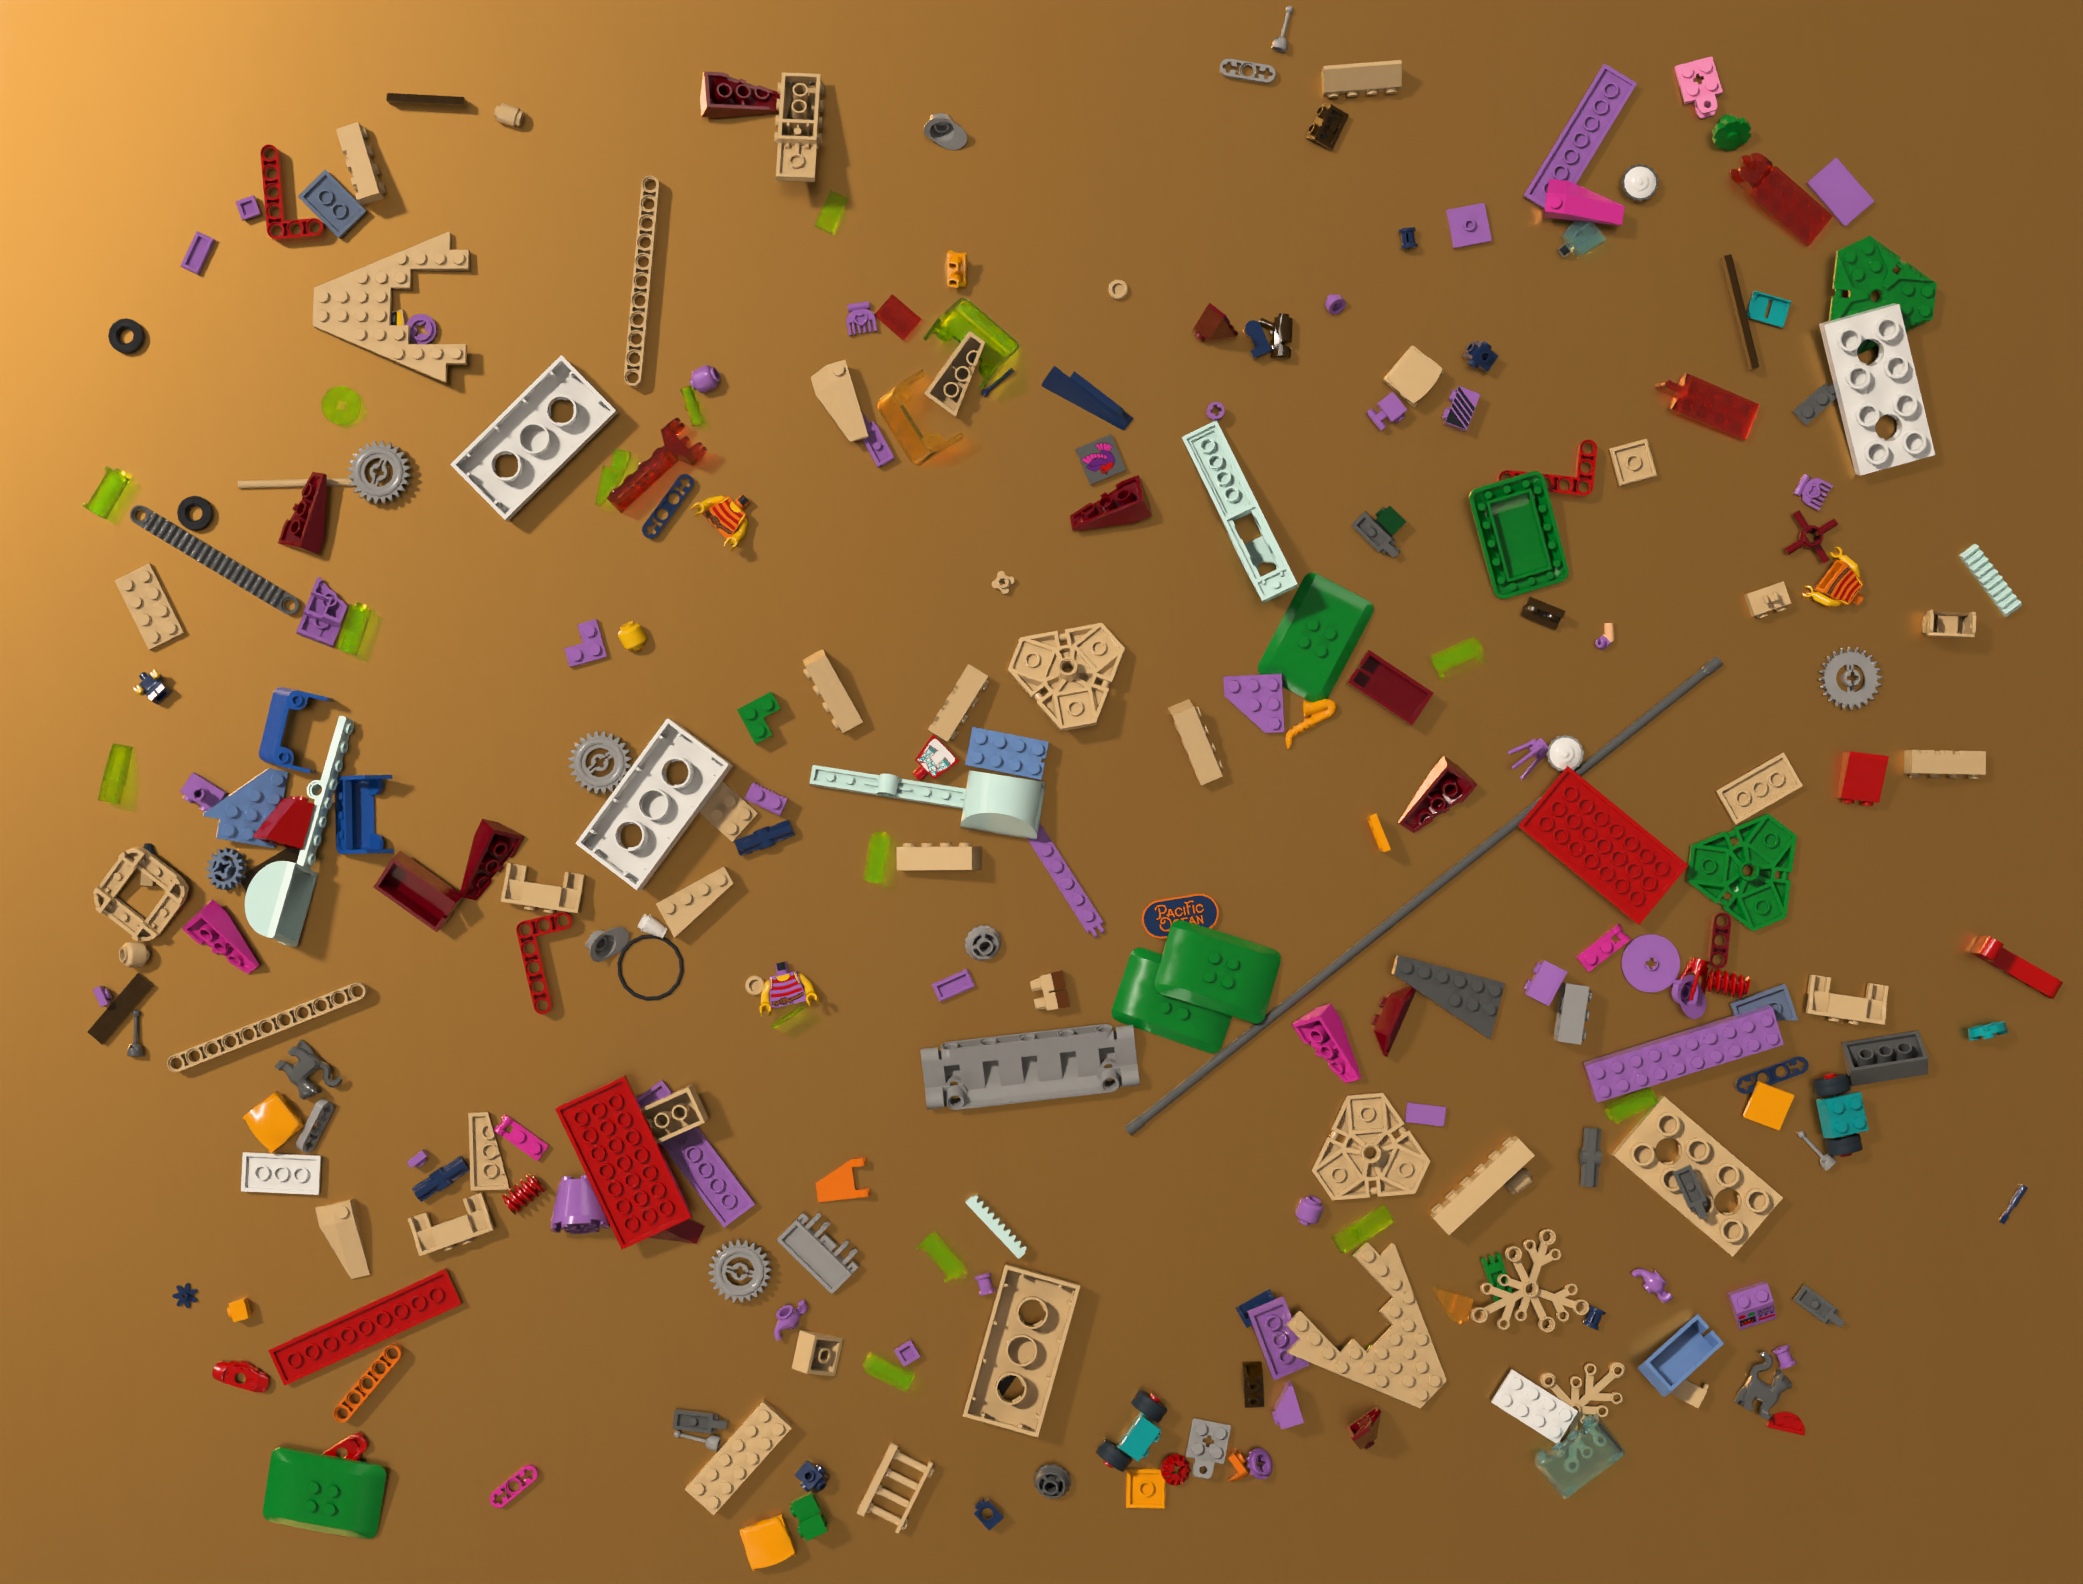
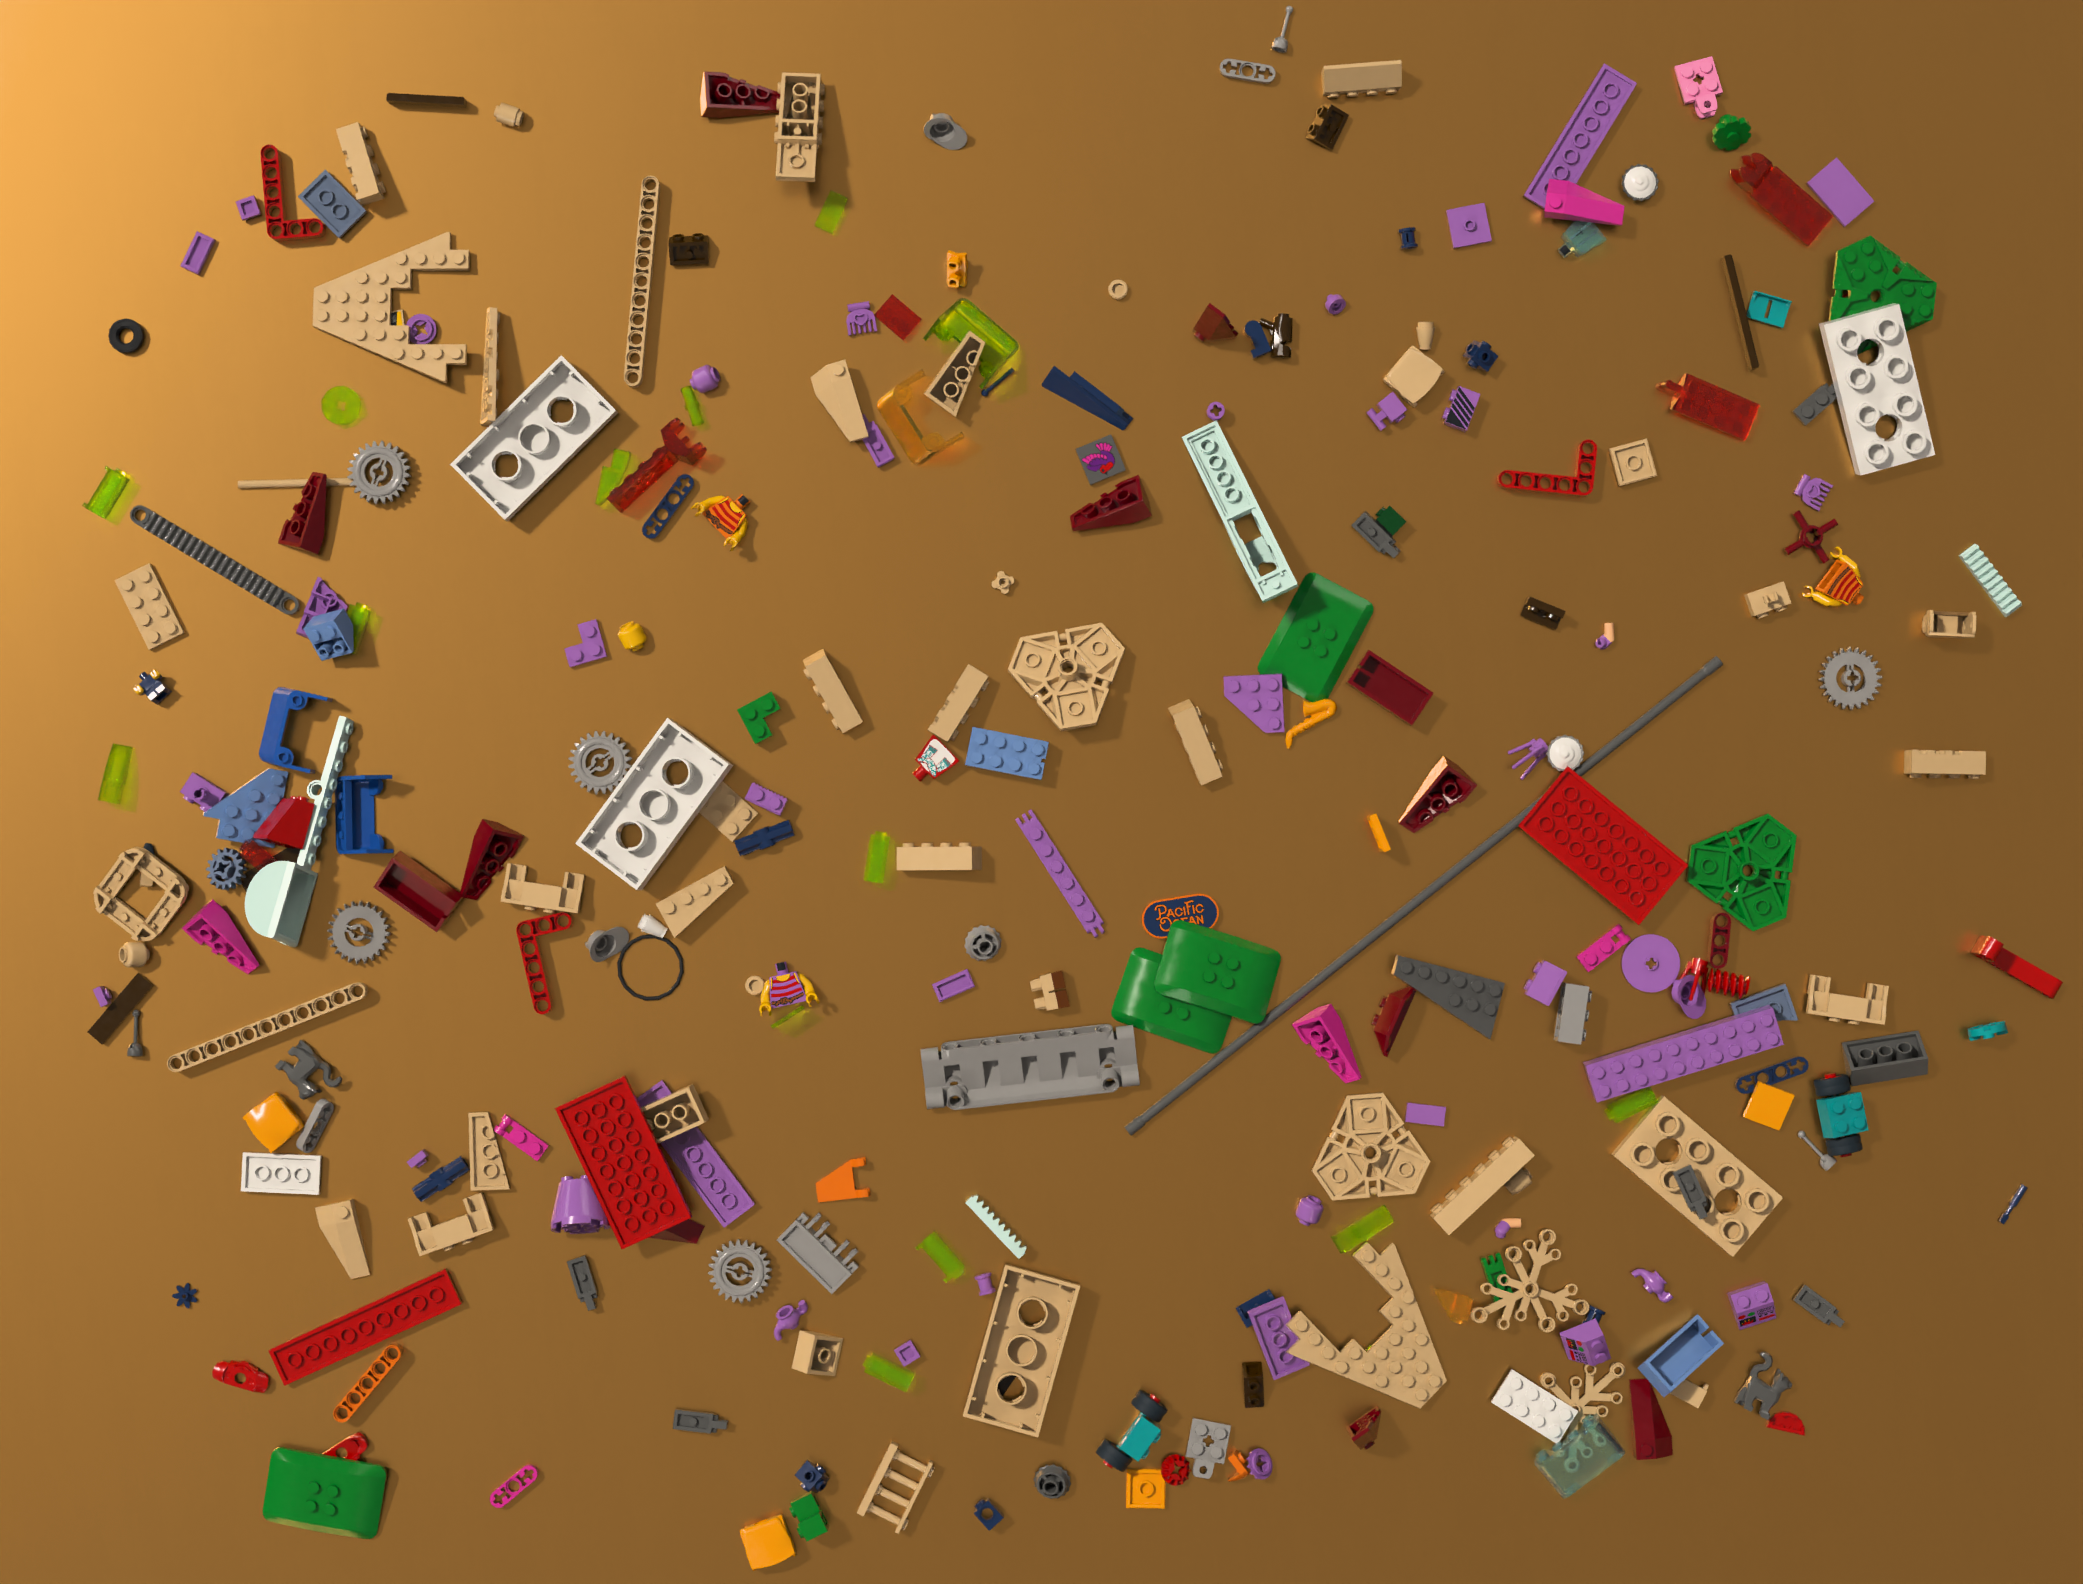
(185, 505): black tyre -> none
(239, 1310): light orange plate -> none
(255, 854): none -> clear red bracket
(331, 634): none -> medium blue slope
(341, 925): none -> light grey gear
(490, 373): none -> tan wing
(523, 1193): red piece -> none
(583, 1281): none -> dark grey hinge
(688, 249): none -> dark brown bracket
(711, 1442): light grey hinge -> none
(738, 1457): tan brick -> none
(988, 803): light aqua plate -> none
(1287, 1409): medium lavender slope -> none
(1425, 334): none -> tan cone
(1456, 655): clear neon green brick -> none
(1504, 1226): none -> arm
(1518, 534): green wedge -> none
(1586, 1343): none -> medium lavender slope
(1590, 1157): dark grey piece -> none
(1649, 1427): none -> dark red wedge
(1759, 788): tan plate -> none
(1784, 1357): medium lavender bush -> none
(1862, 777): red slope -> none

